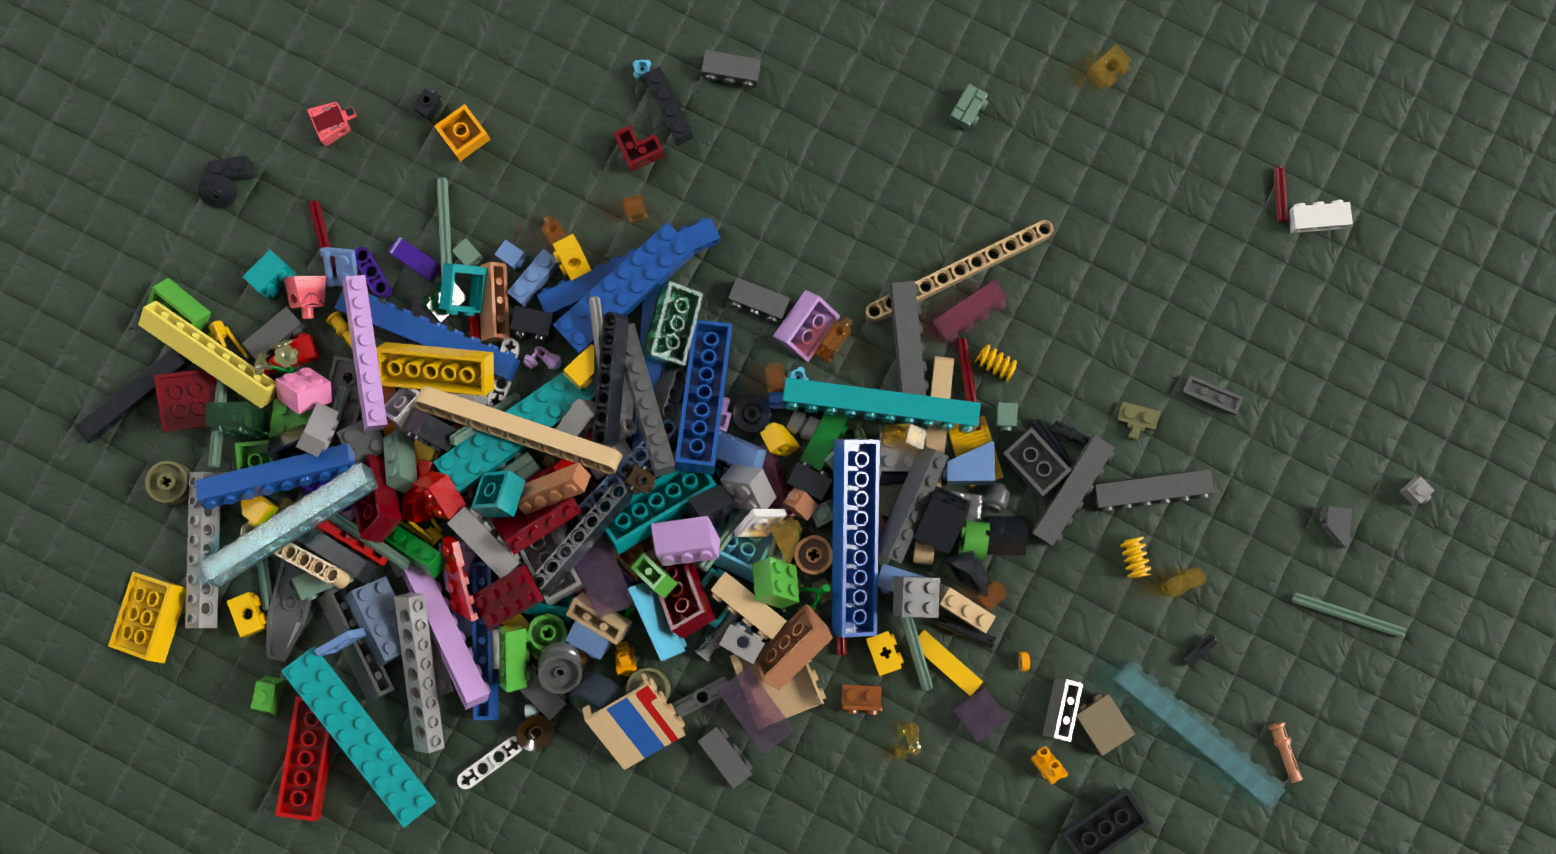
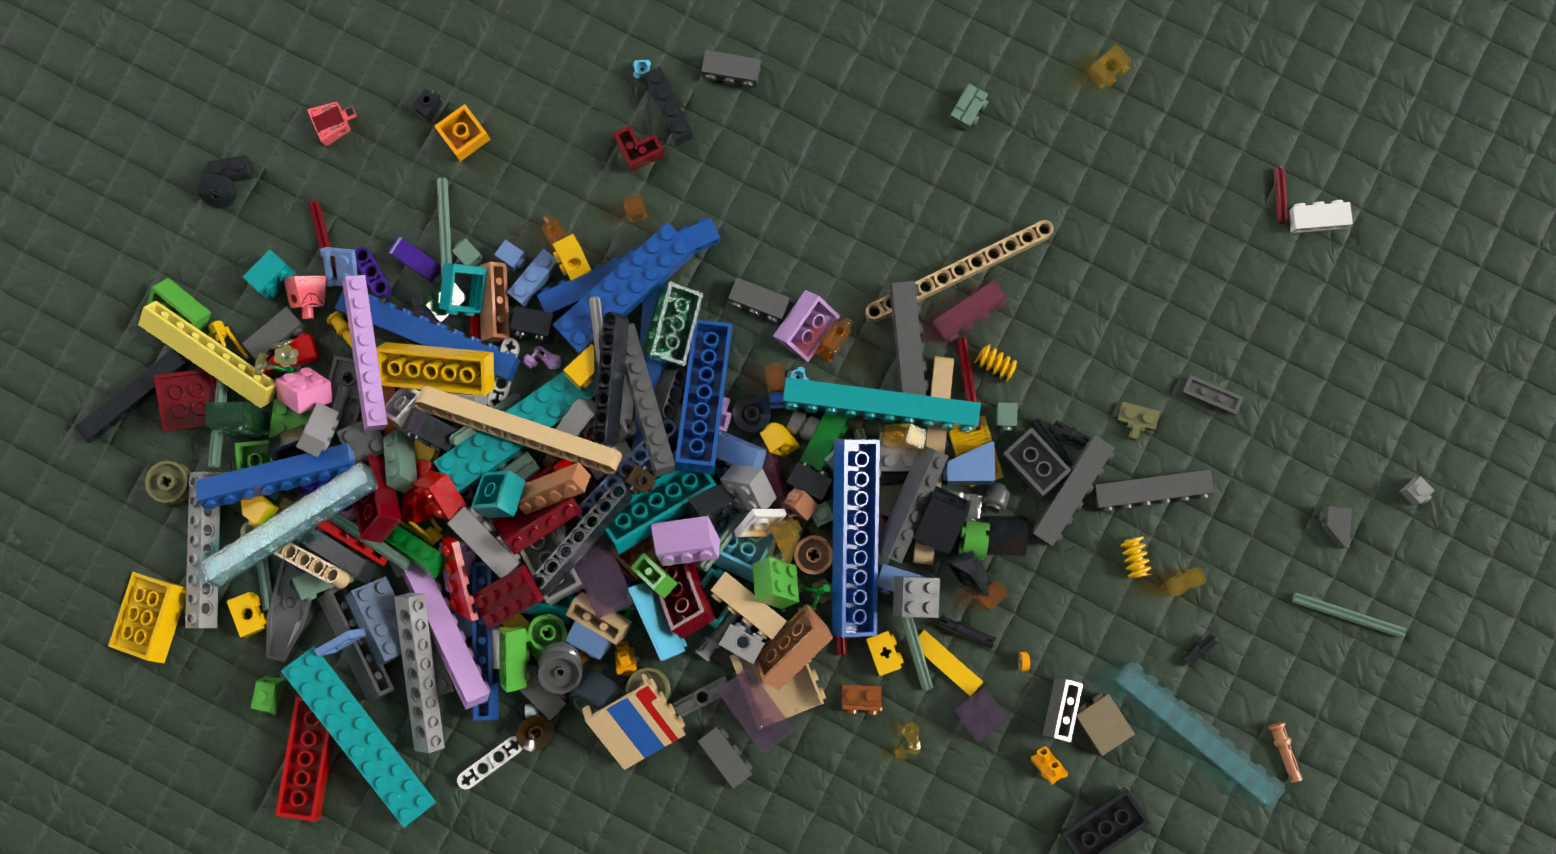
(965, 609): tan brick -> none

